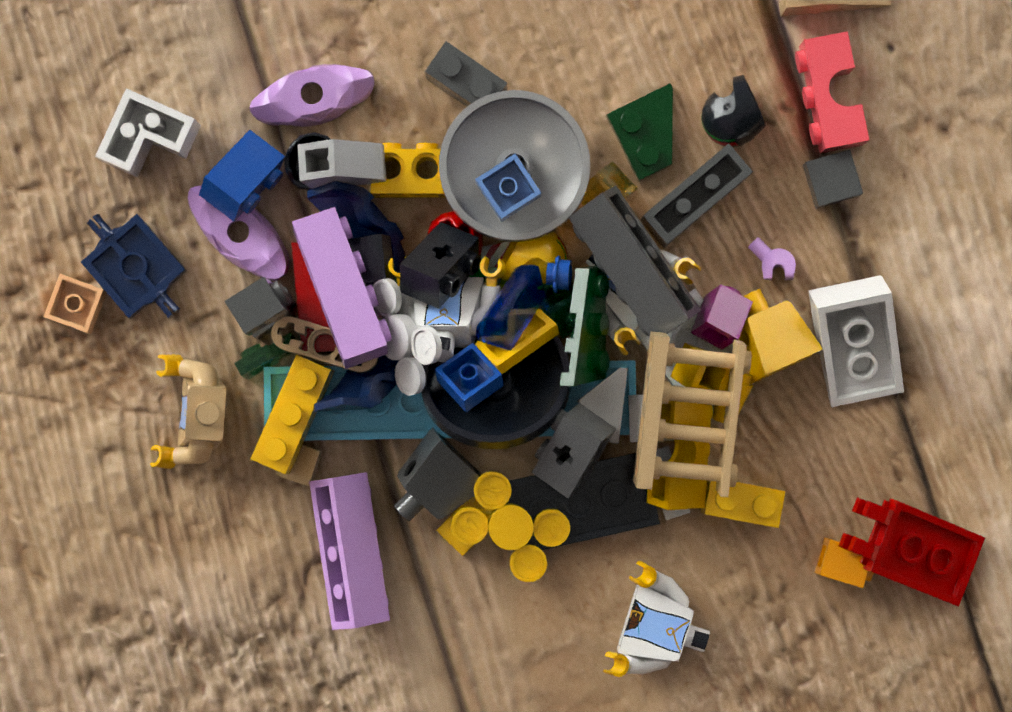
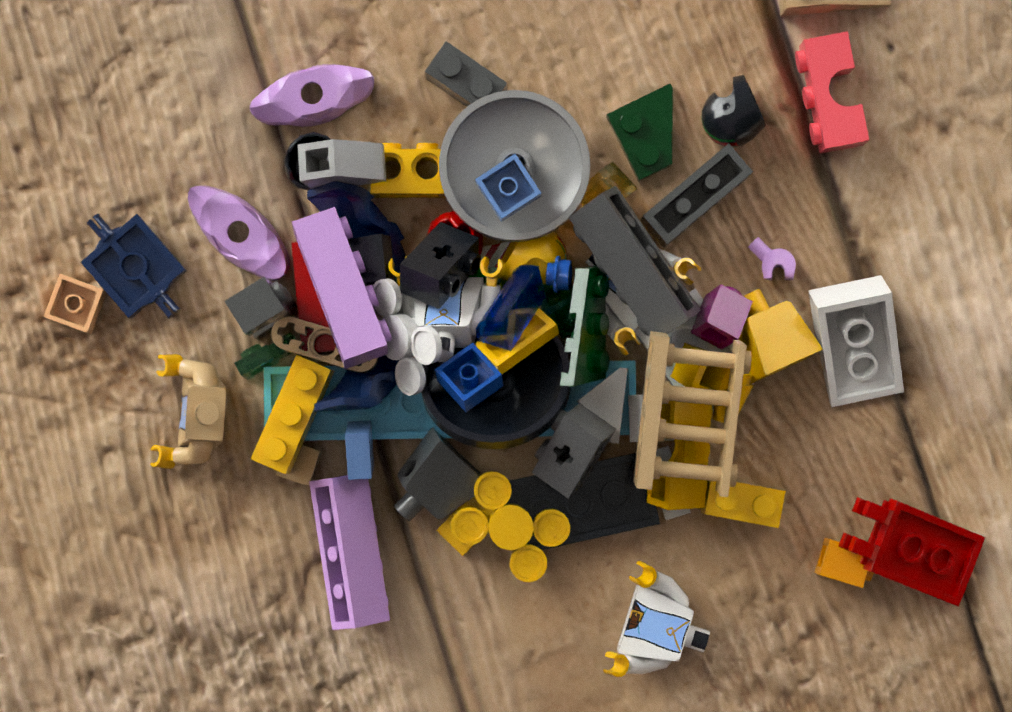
(139, 125): white brick -> none
(242, 175): blue brick -> none
(359, 450): none -> medium blue piece
(832, 179): dark grey piece -> none

